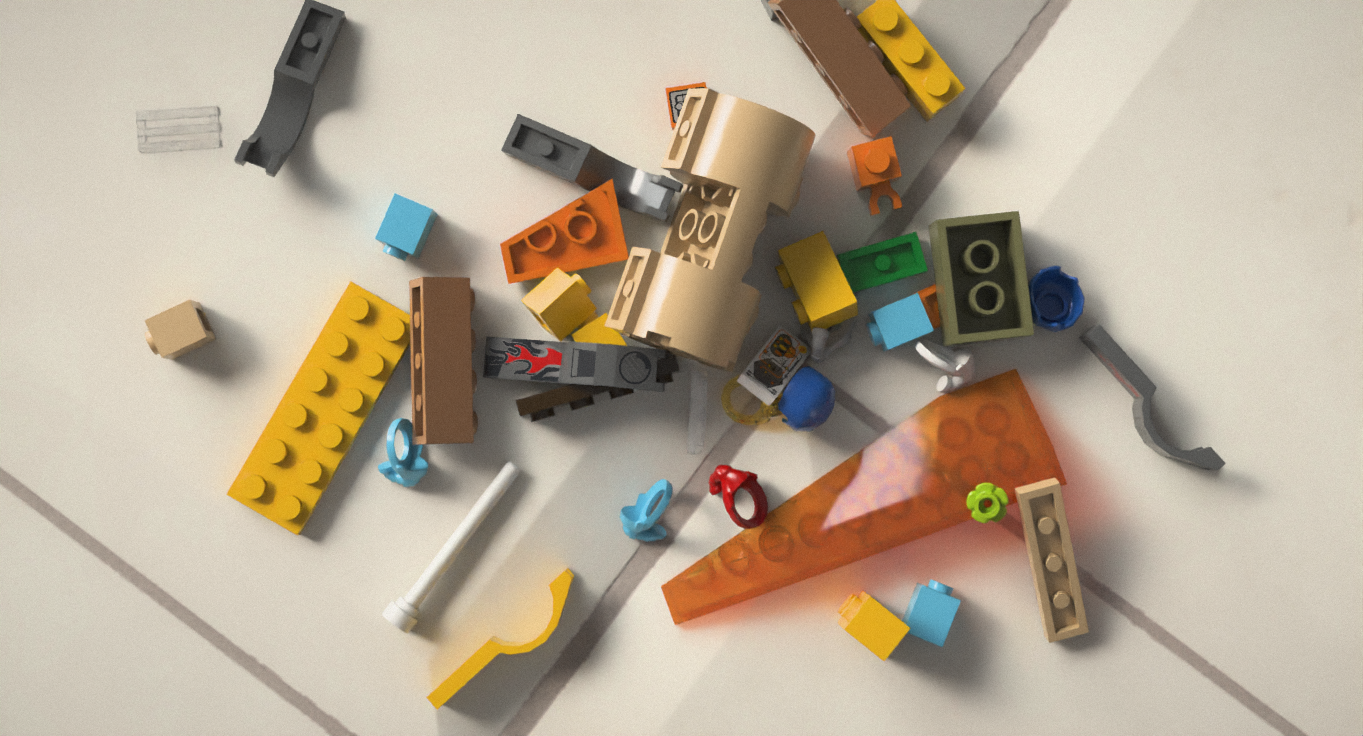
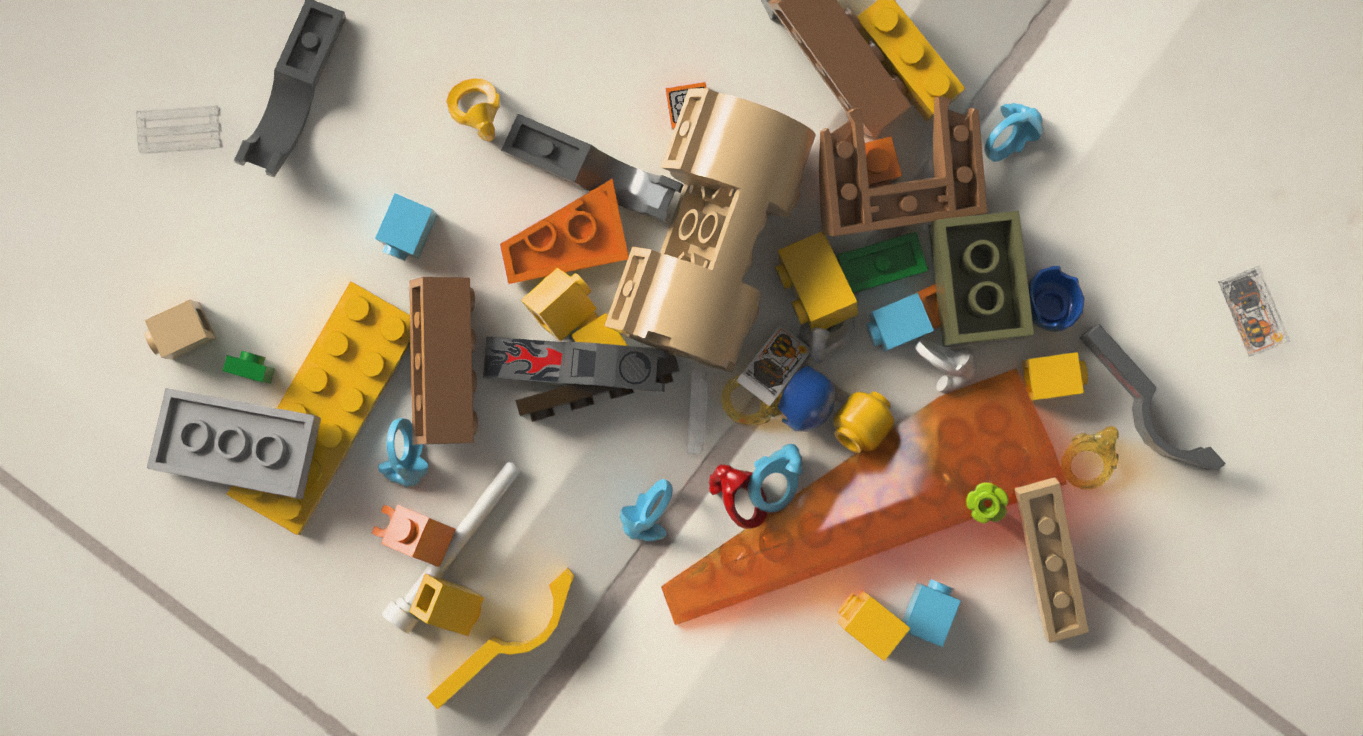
(234, 443): none -> light grey plate
(249, 366): none -> green plate
(415, 535): none -> orange brick
(446, 605): none -> yellow brick
(482, 114): none -> yellow piece
(783, 461): none -> medium azure piece
(863, 421): none -> yellow head
(954, 192): none -> medium nougat wedge
(1027, 127): none -> medium azure piece
(1054, 376): none -> yellow brick
(1100, 442): none -> clear yellow piece
(1254, 311): none -> clear tile

